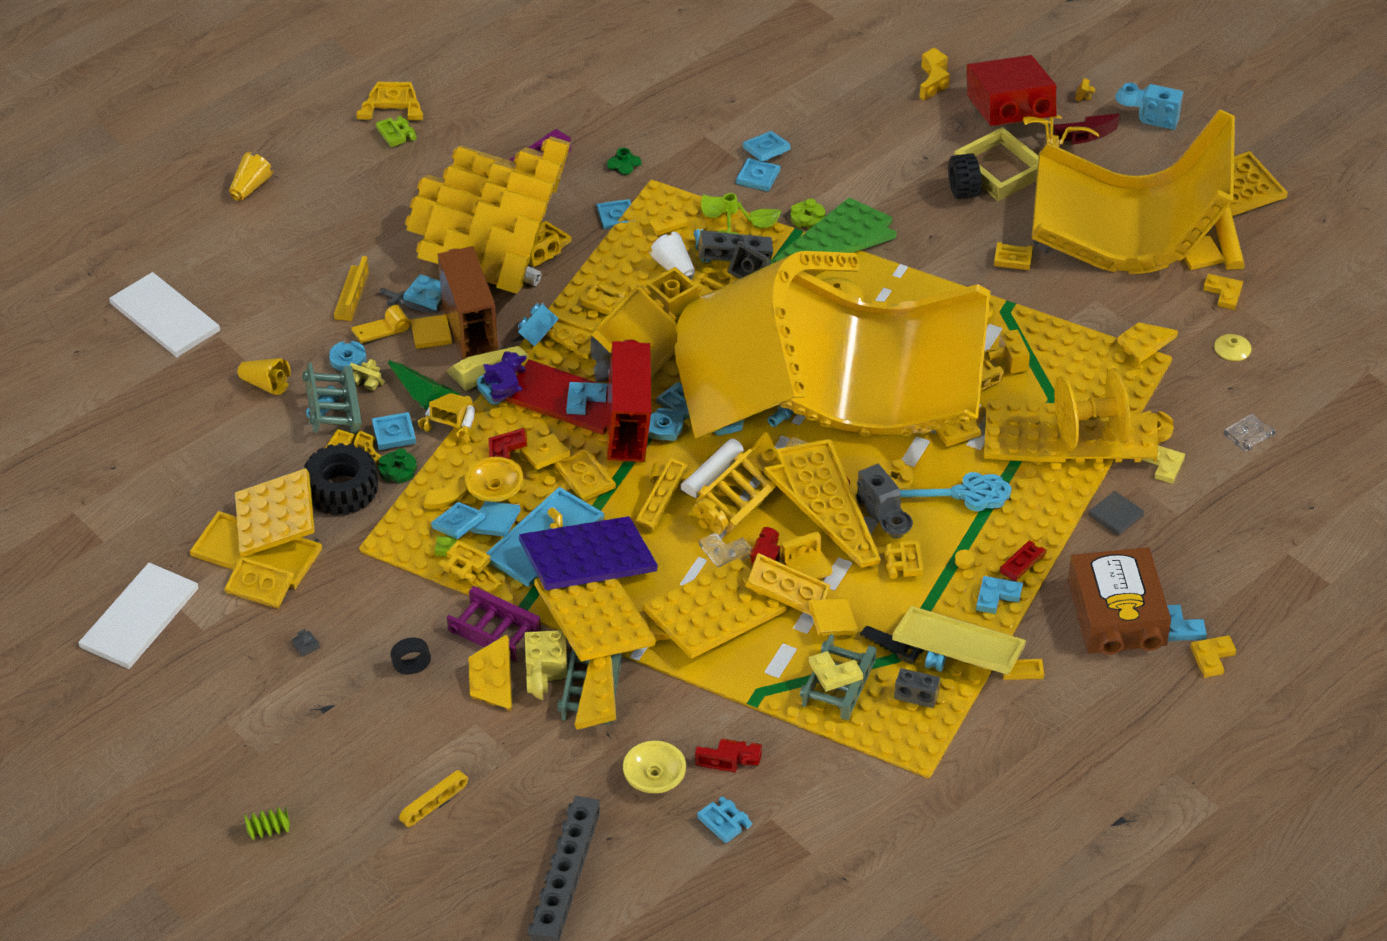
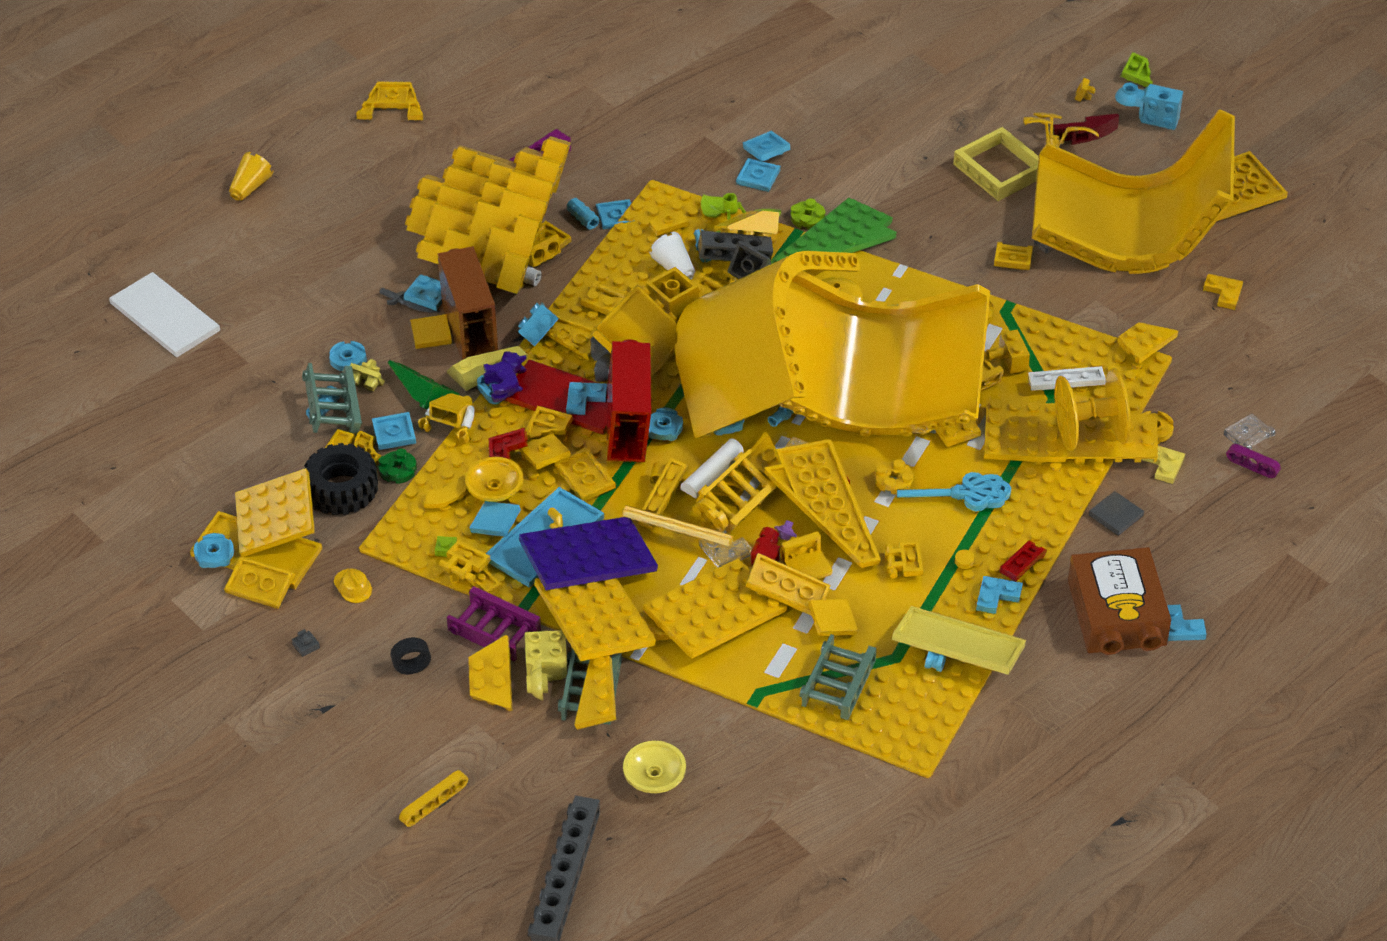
(138, 615): white tile -> none
(207, 558): none -> medium azure plate
(266, 374): yellow cone -> none
(267, 823): lime piece -> none
(352, 291): yellow fence -> none
(353, 585): none -> yellow piece
(391, 131): lime plate -> none
(394, 323): yellow door -> none
(458, 520): medium azure plate -> none
(547, 422): none -> yellow wing
(582, 213): none -> medium azure axle
(624, 161): green plate -> none
(672, 400): medium azure plate -> none
(677, 525): none -> yellow axle
(720, 823): medium azure plate -> none
(728, 755): red plate -> none
(752, 223): none -> yellow slope
(785, 531): none -> medium lavender plant
(832, 675): light yellow plate -> none
(882, 501): dark grey brick -> none
(885, 640): black piece -> none
(917, 688): dark grey brick -> none
(935, 65): yellow arch -> none
(964, 176): black tyre -> none
(1011, 90): red brick -> none
(1026, 669): yellow tile -> none
(1076, 377): none -> white plate
(1137, 70): none -> lime wing
(1204, 255): yellow tile -> none
(1210, 651): yellow plate -> none
(1229, 241): yellow brick -> none
(1232, 347): light yellow dish -> none
(1269, 468): none -> magenta beam

